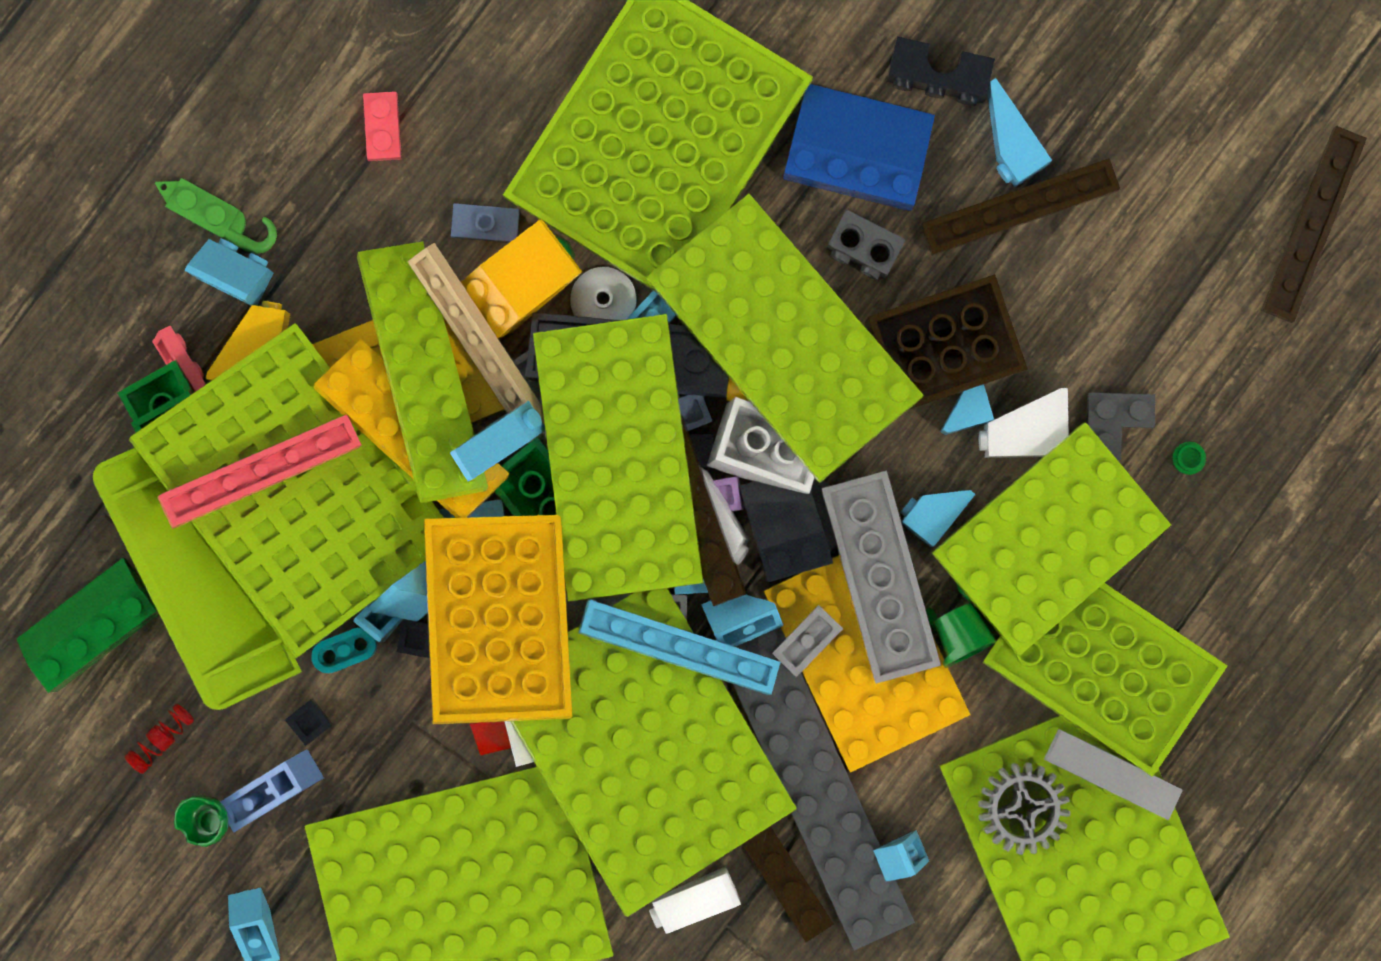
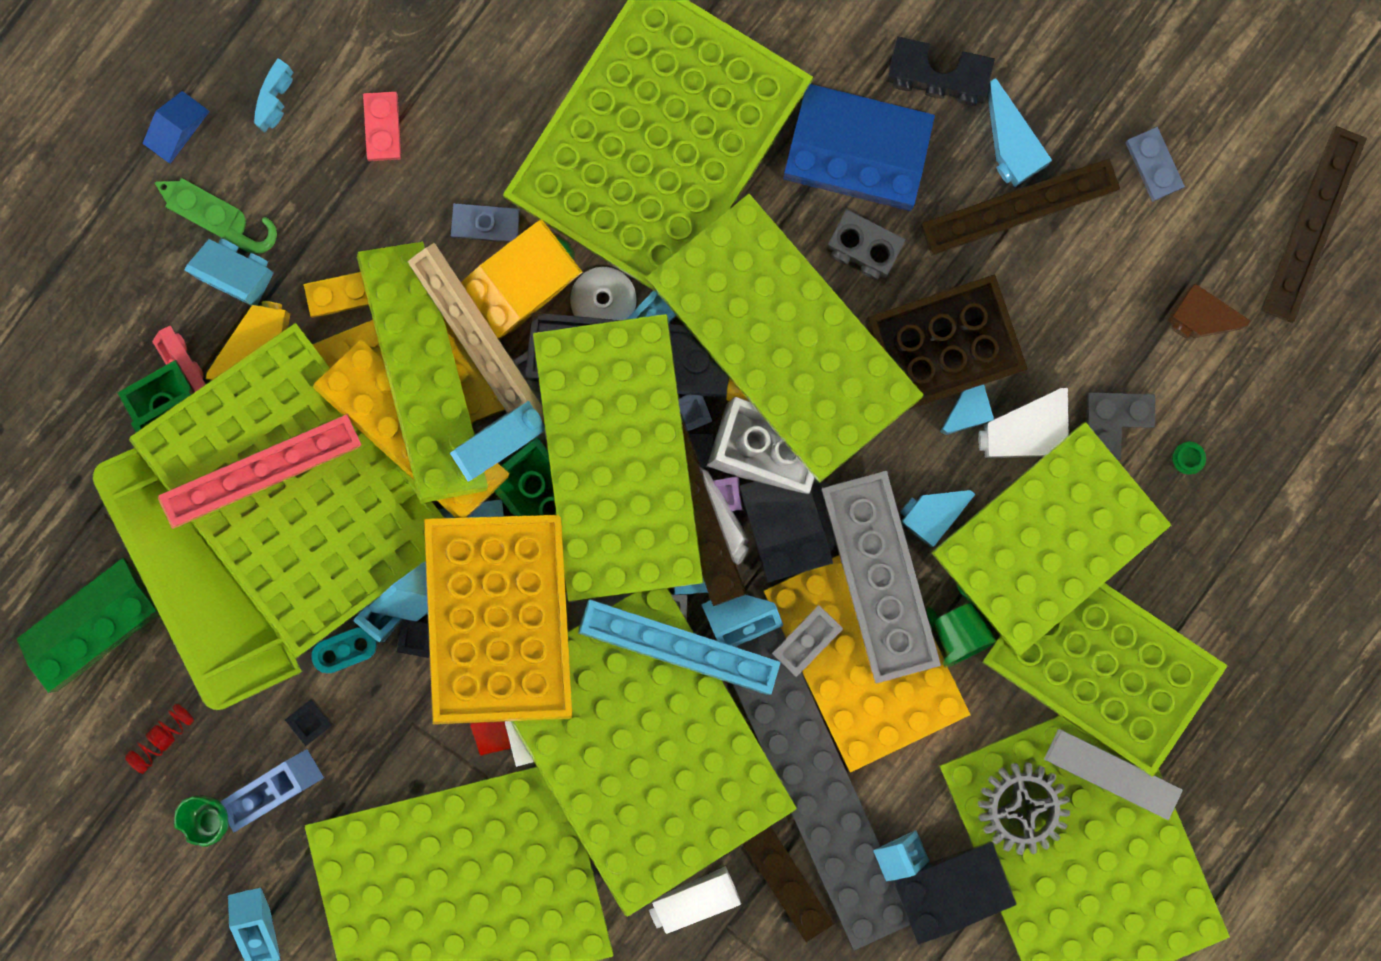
(174, 126): none -> blue slope
(268, 107): none -> medium azure slope
(336, 295): none -> yellow plate
(955, 892): none -> black slope
(1154, 164): none -> sand blue plate
(1204, 315): none -> reddish brown slope

